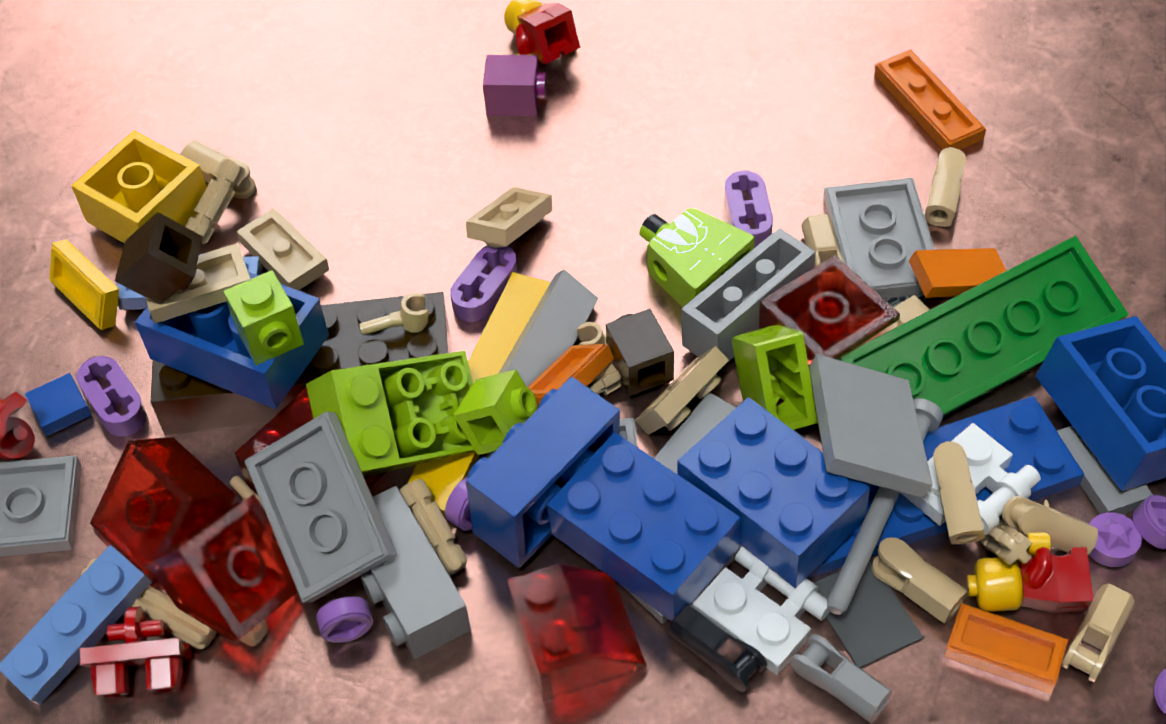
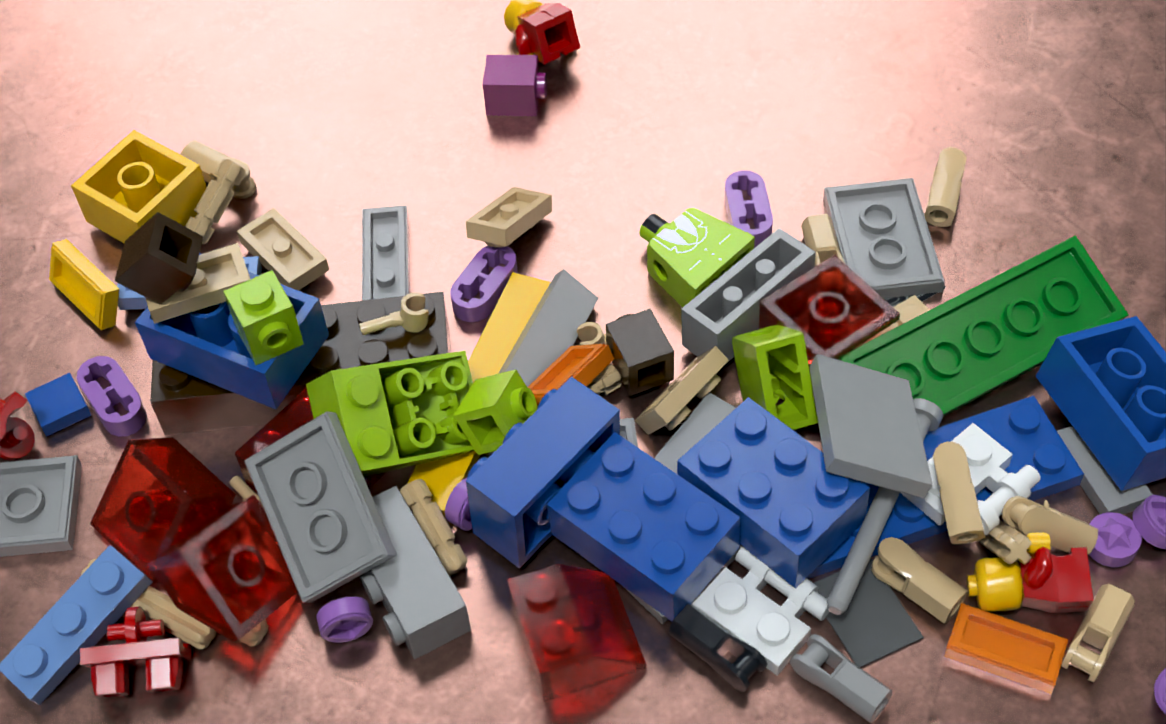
(385, 252): none -> light grey tile
(929, 101): orange tile -> none
(954, 270): orange tile -> none

